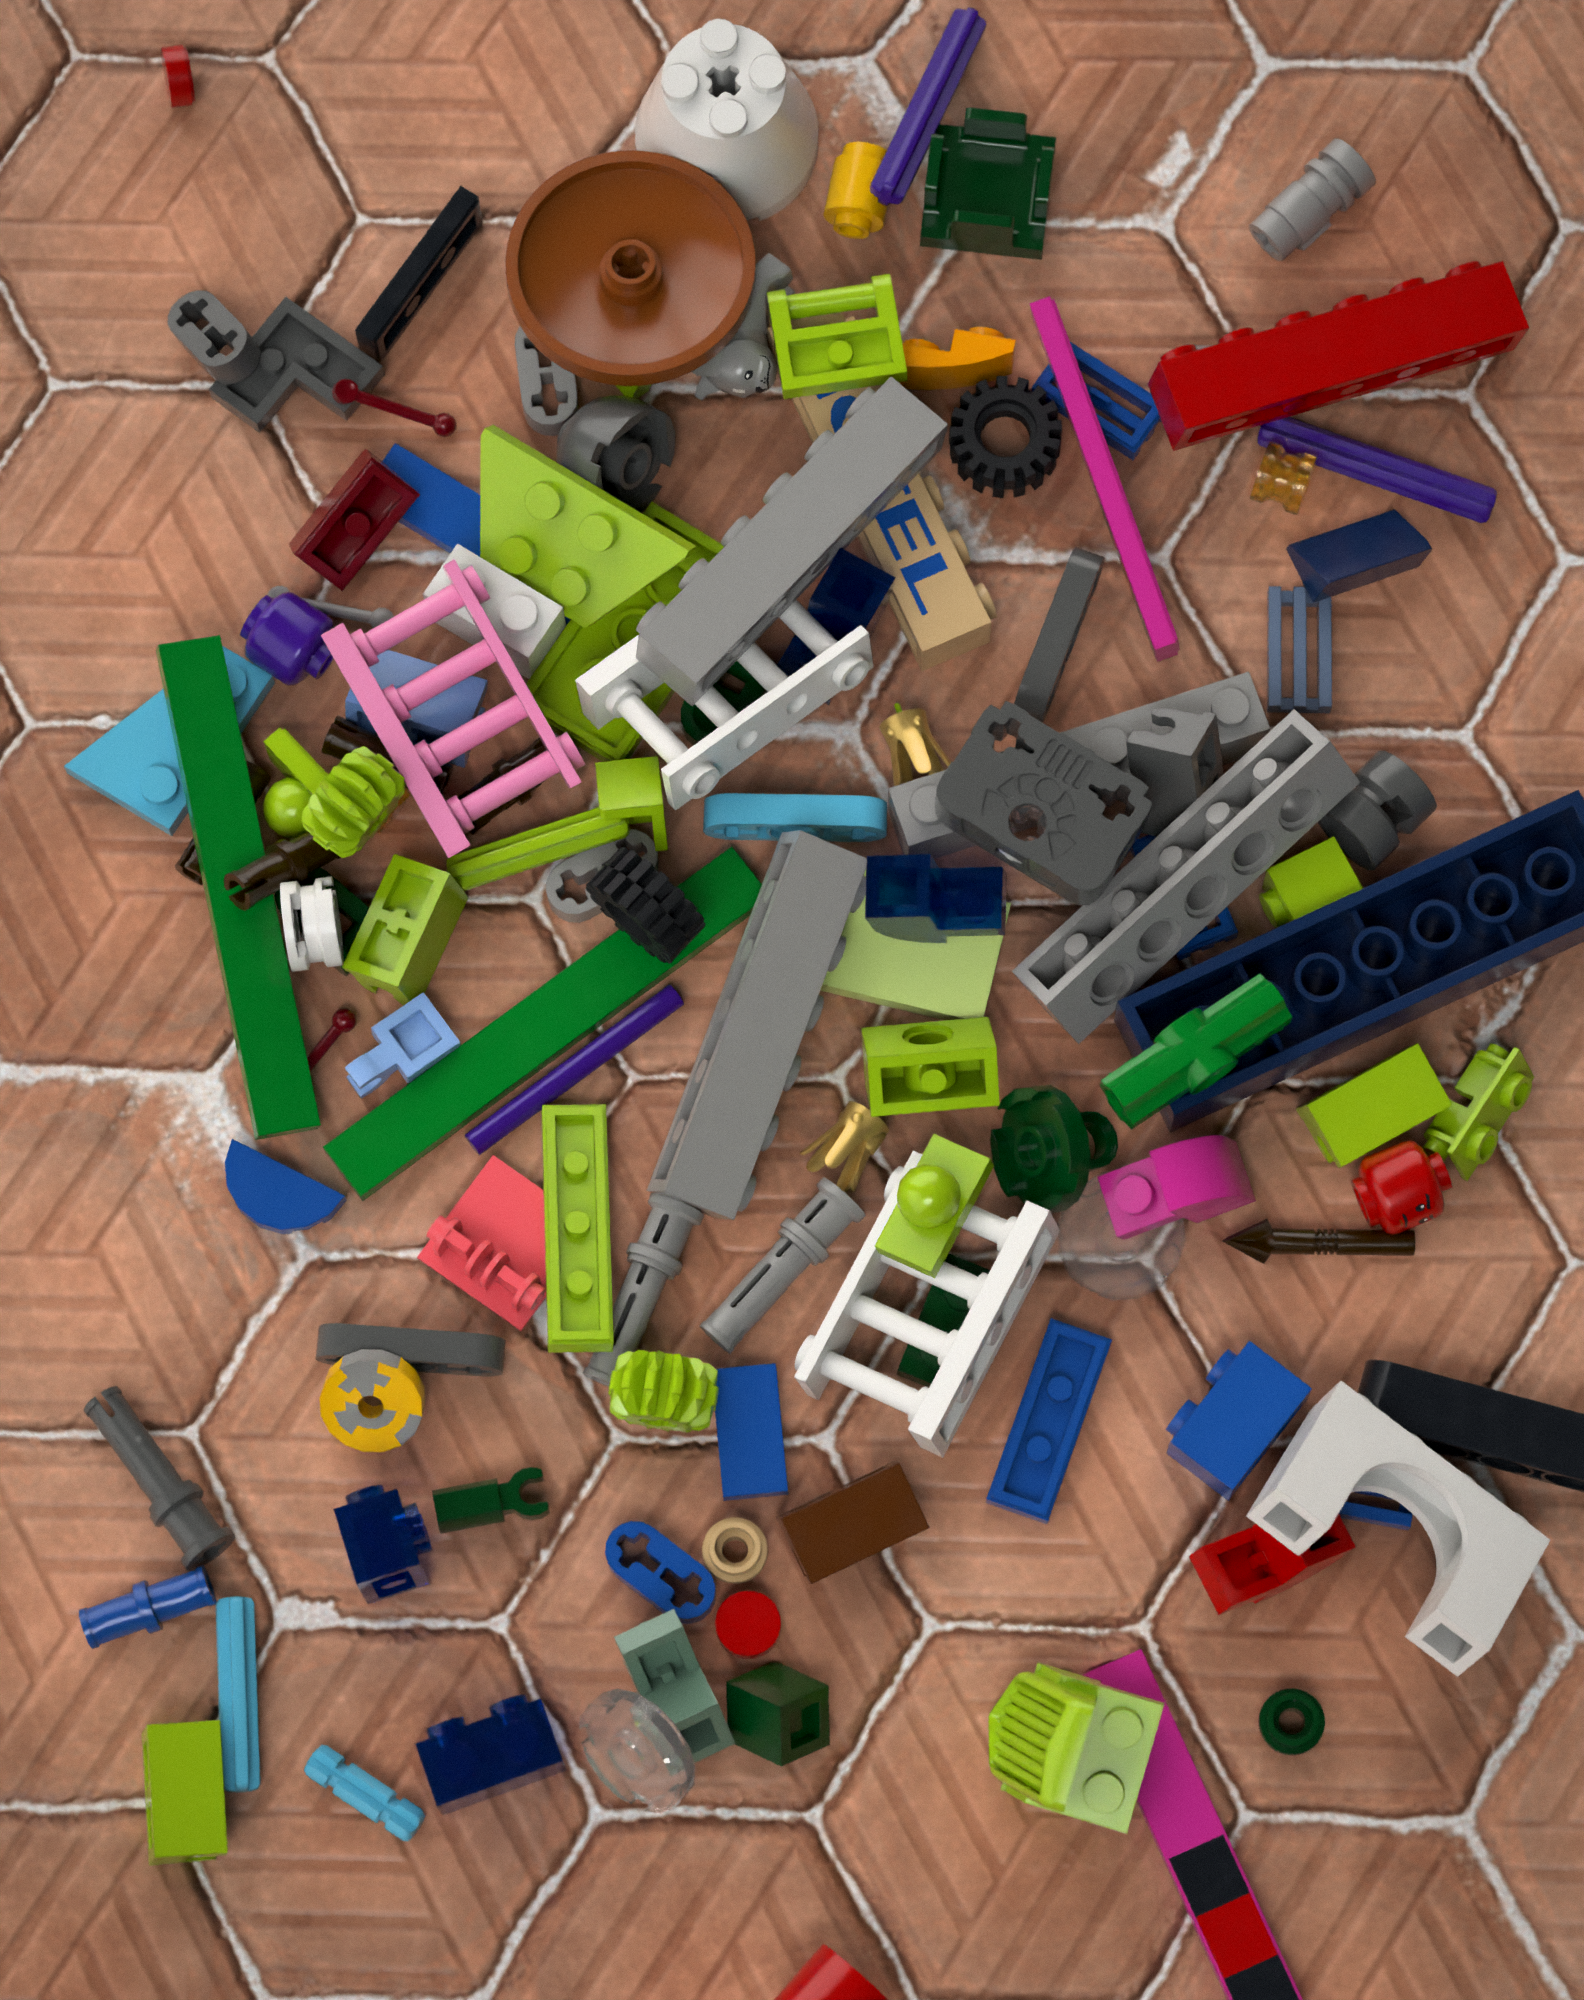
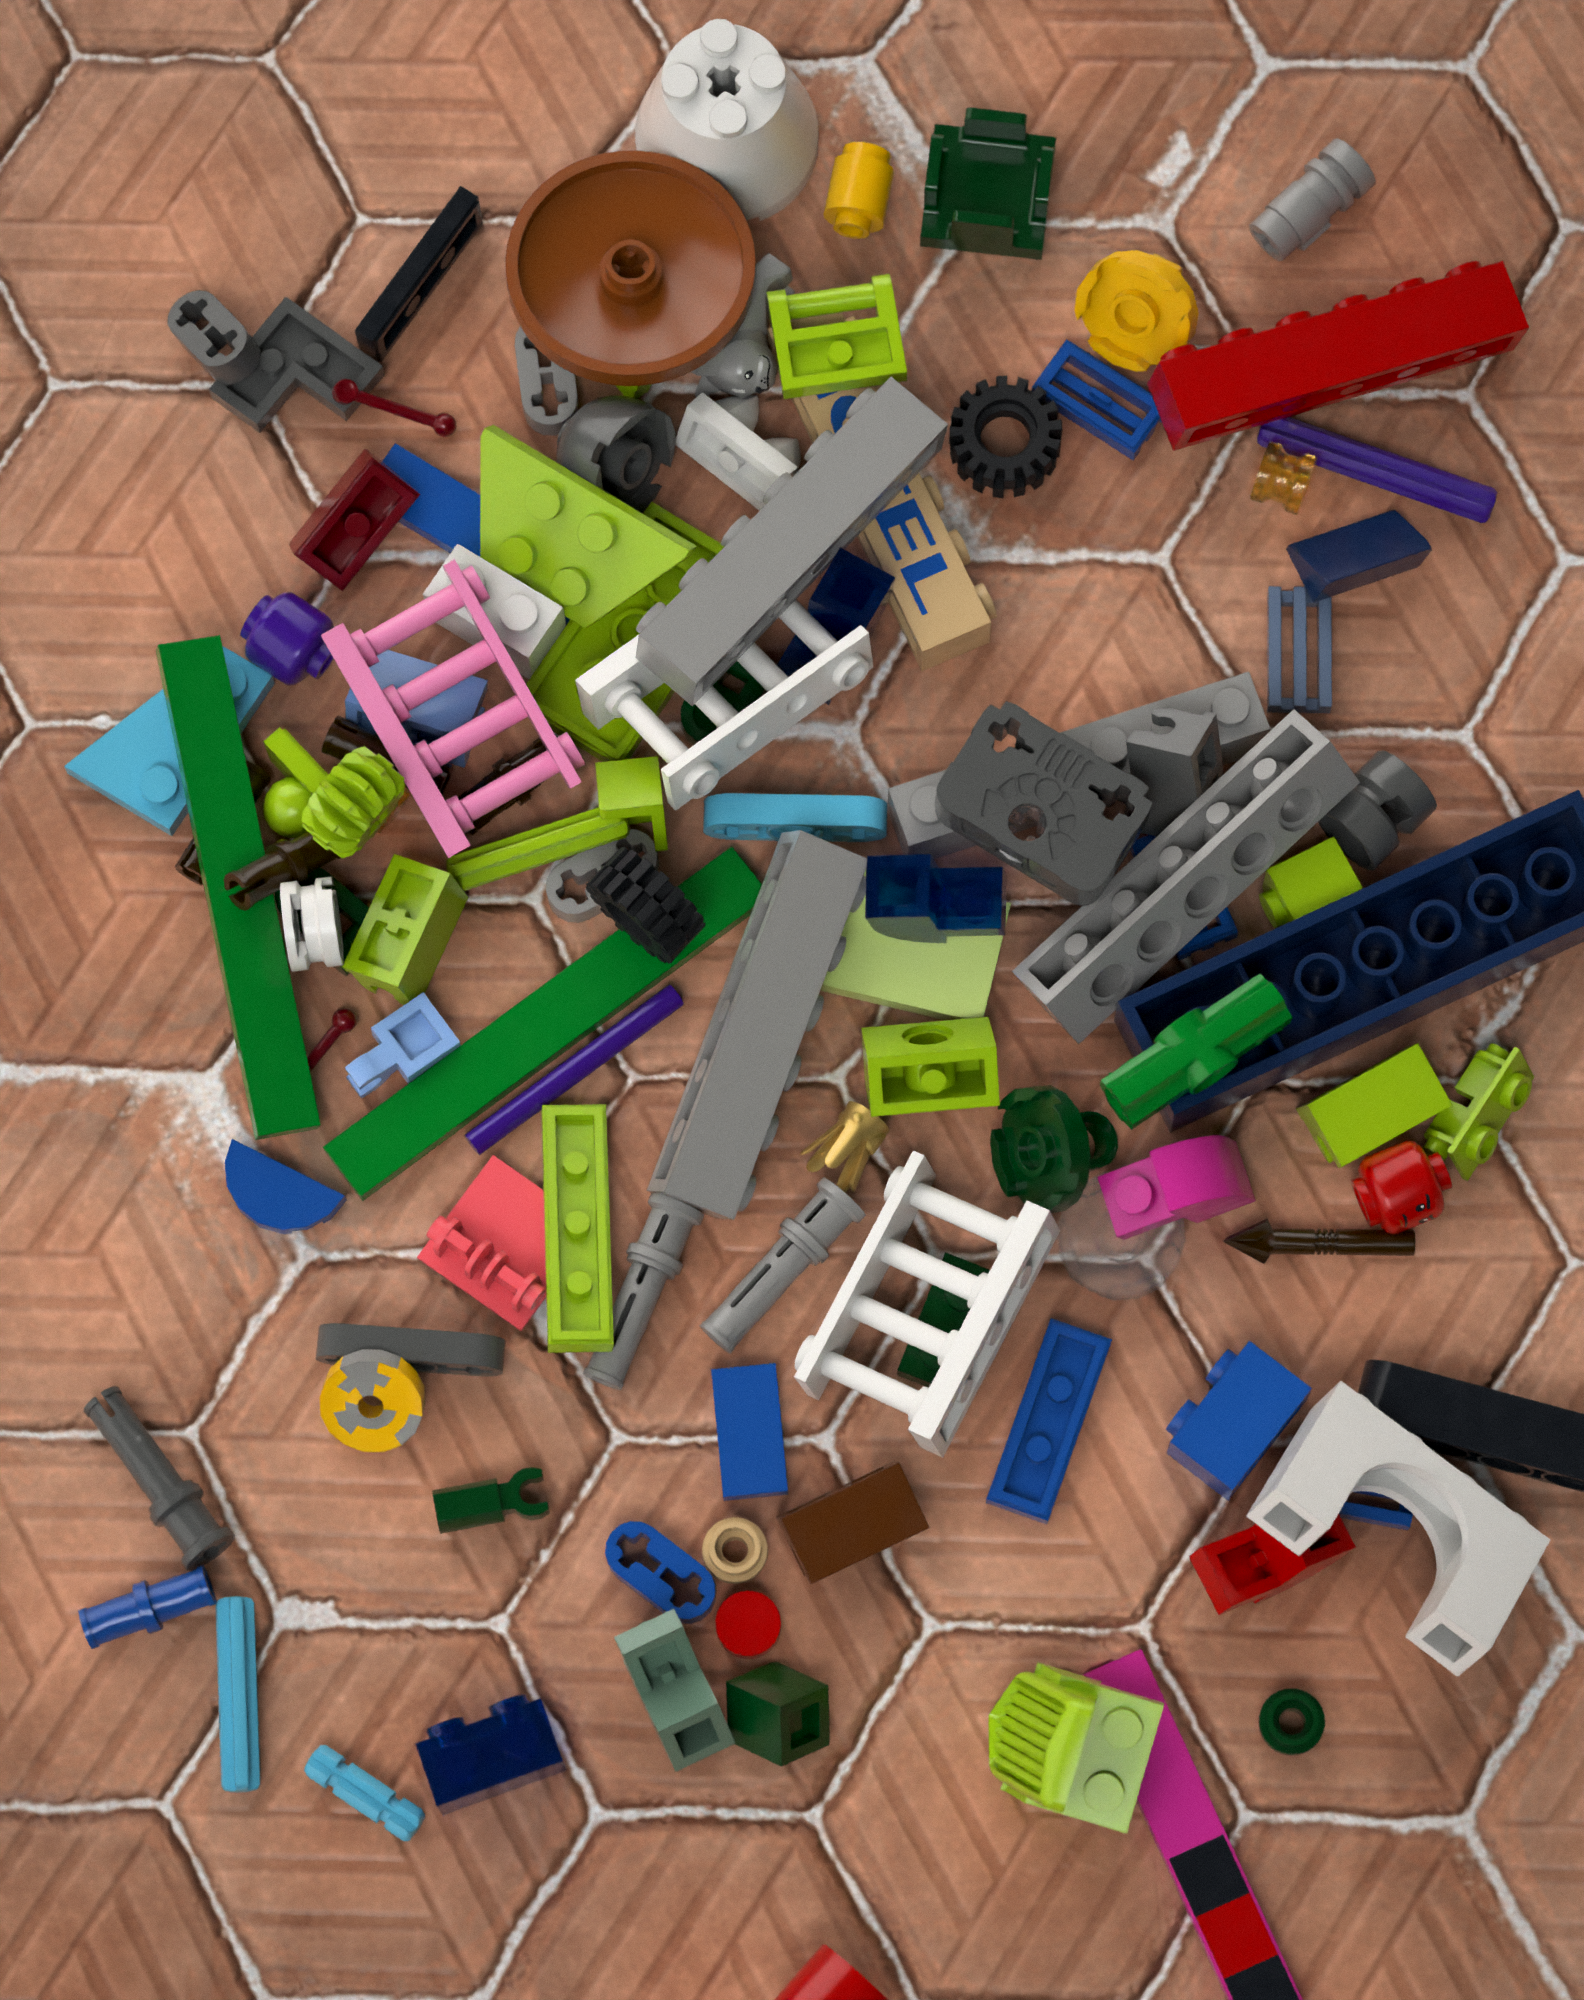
(178, 76): red tile -> none
(184, 1792): lime hinge -> none
(374, 618): light grey hinge -> none
(383, 1542): clear blue brick -> none
(637, 1750): clear tile -> none
(663, 1391): lime gear -> none
(724, 443): none -> white tile
(908, 738): pearl gold piece -> none
(927, 106): dark purple axle -> none
(933, 1205): lime tile -> none
(972, 358): light orange slope -> none
(1059, 632): dark grey beam -> none
(1105, 480): dark pink tile -> none
(1136, 308): none -> yellow tile

